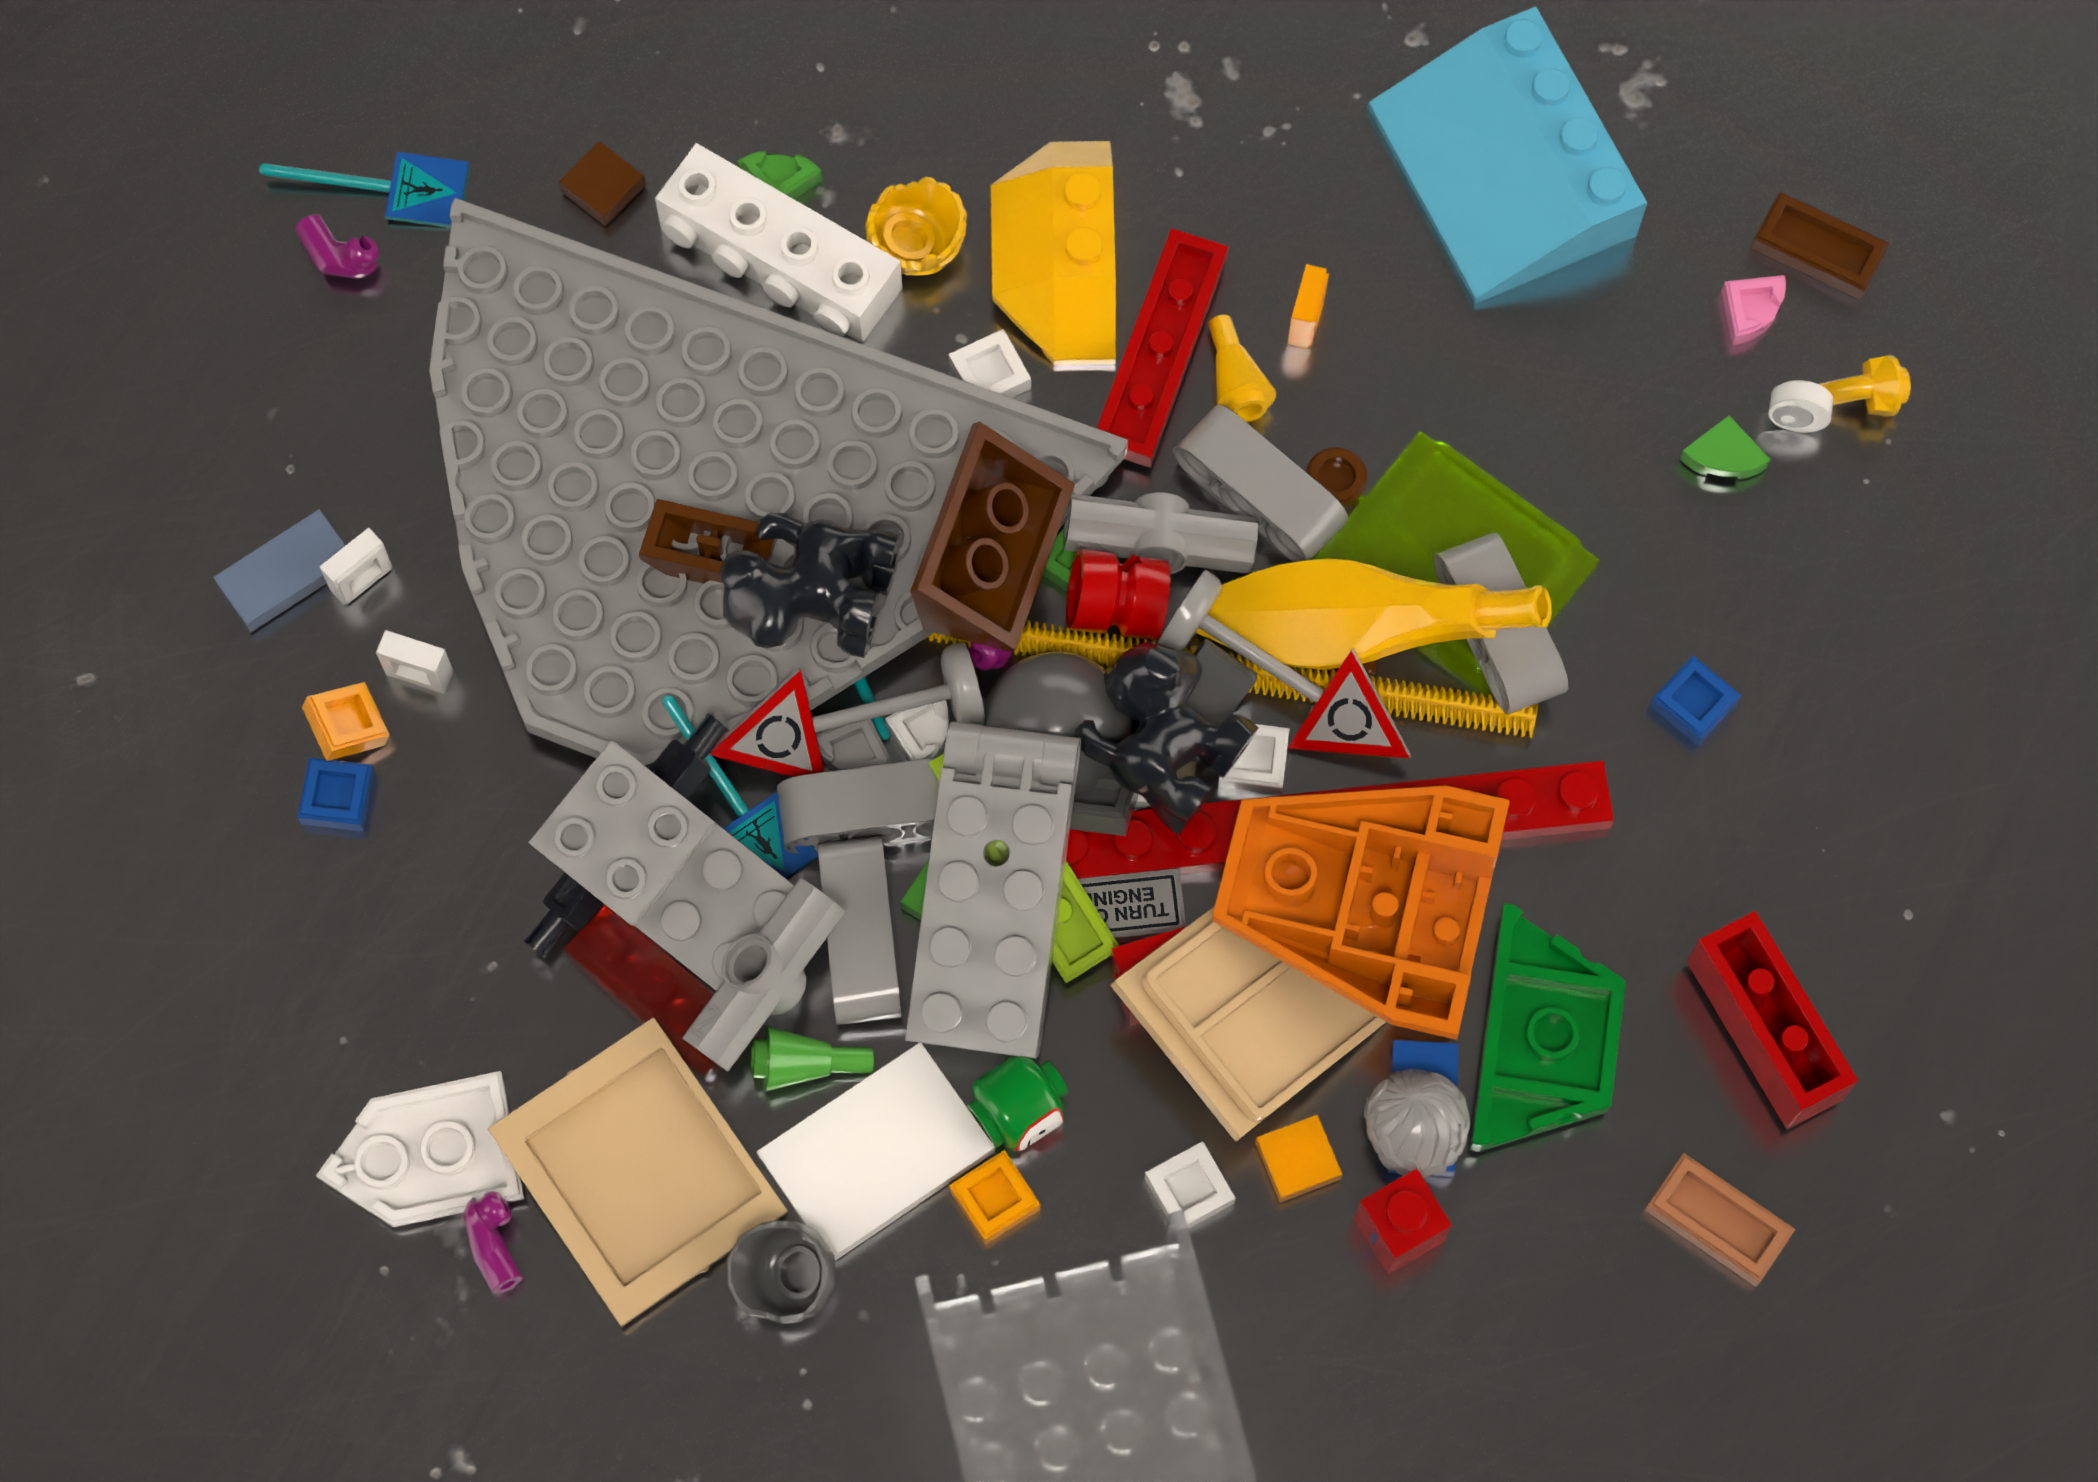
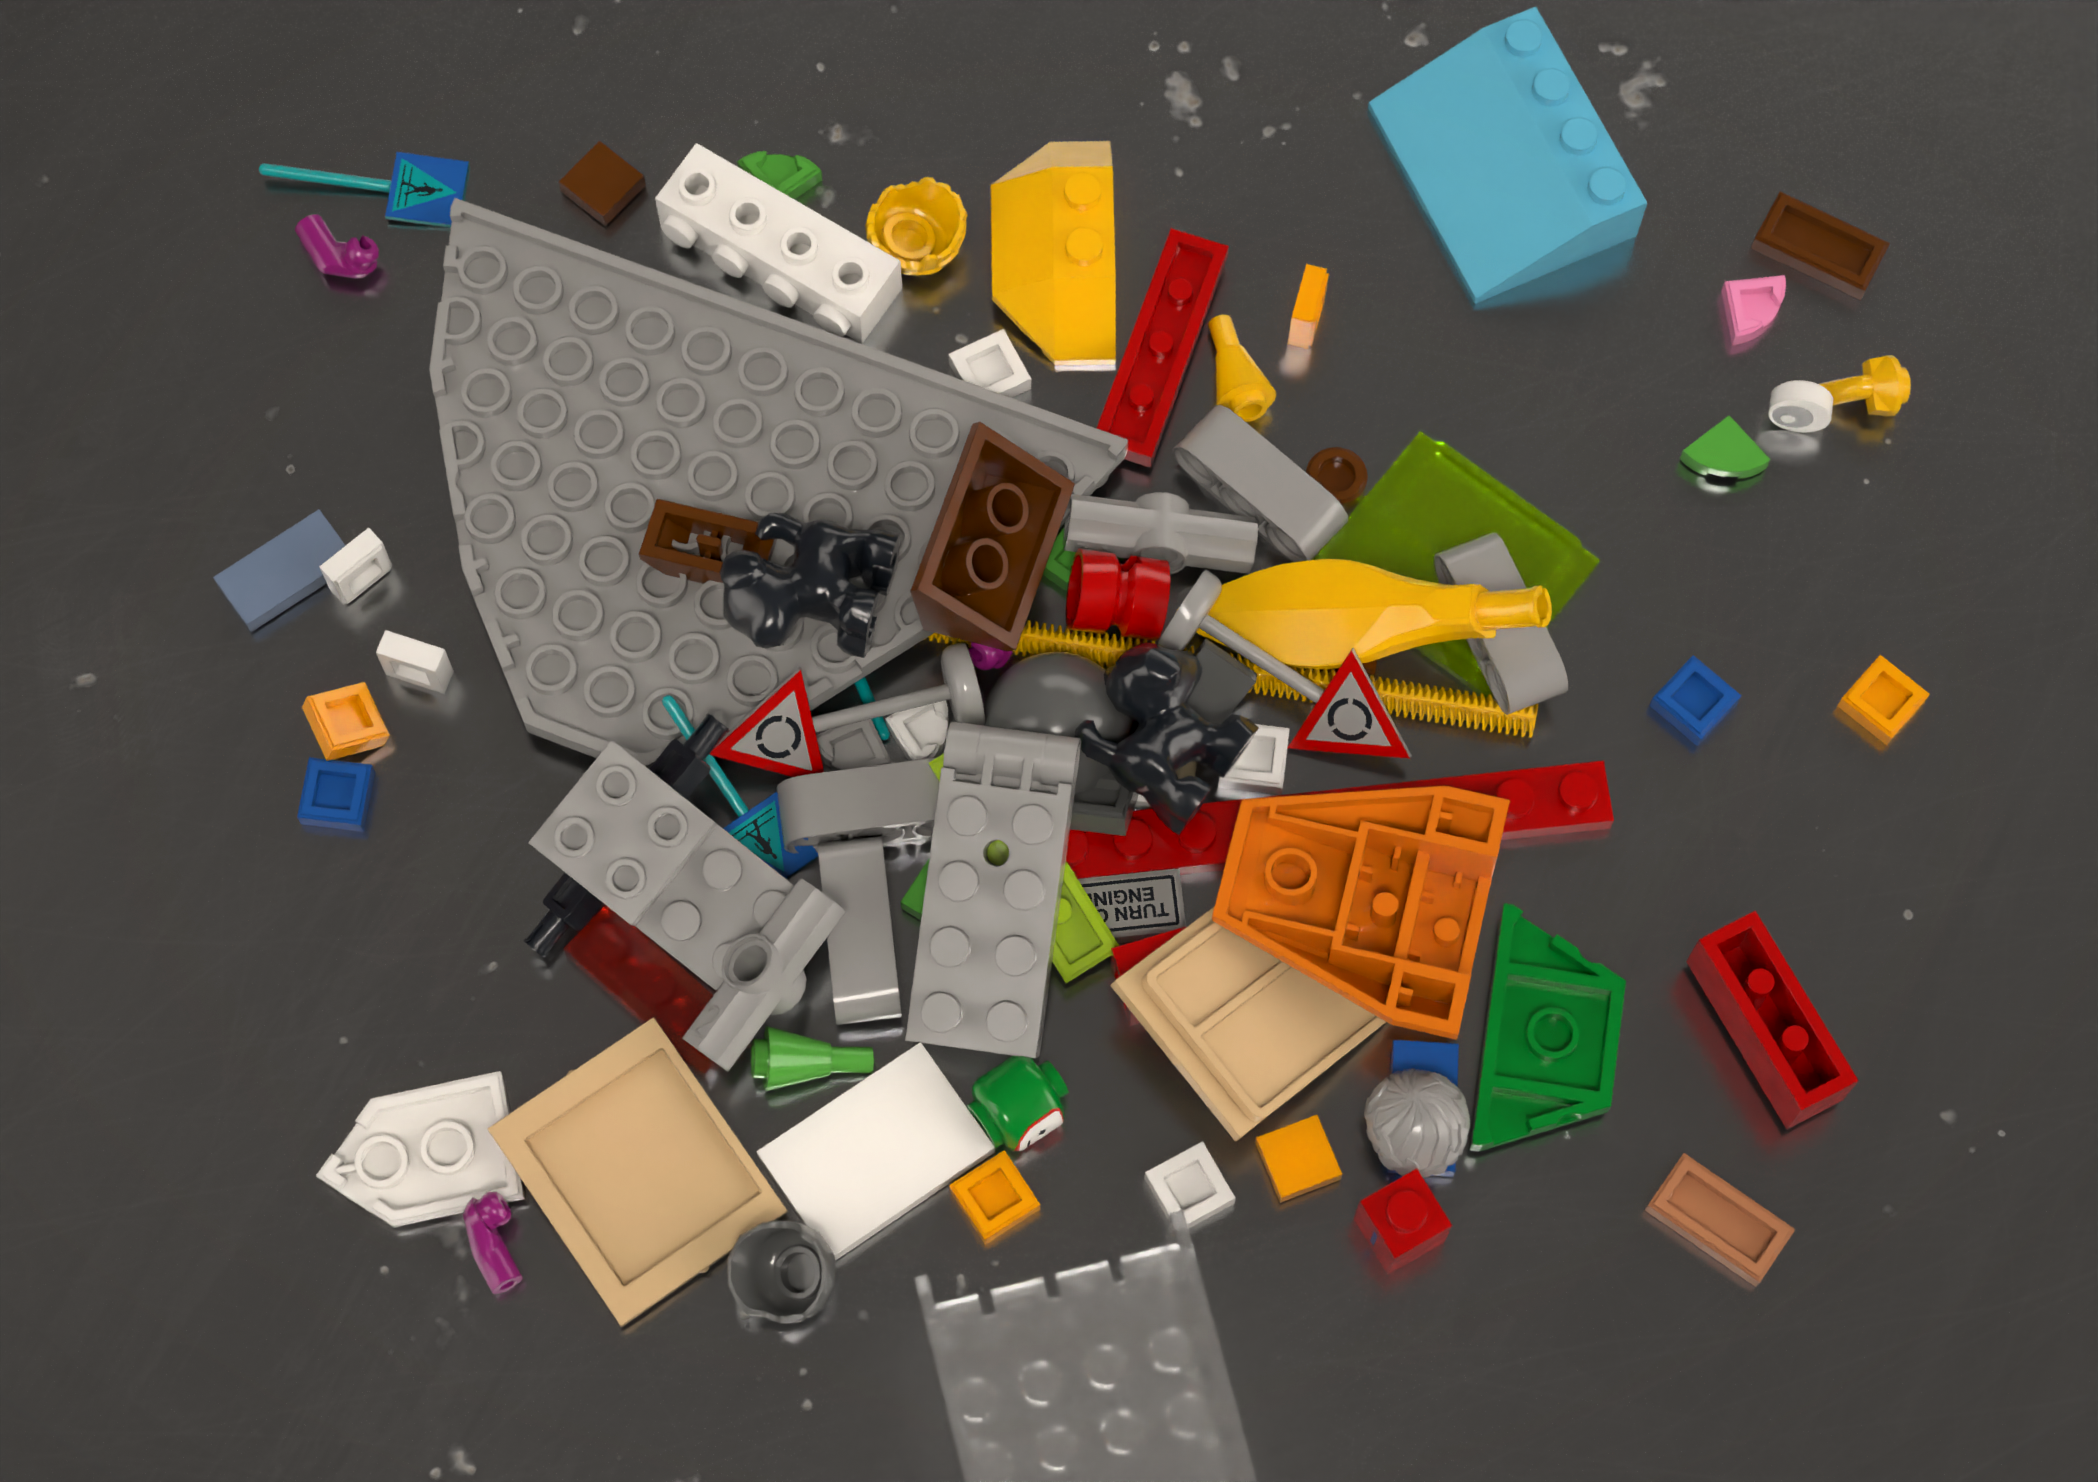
(1883, 700): none -> light orange tile

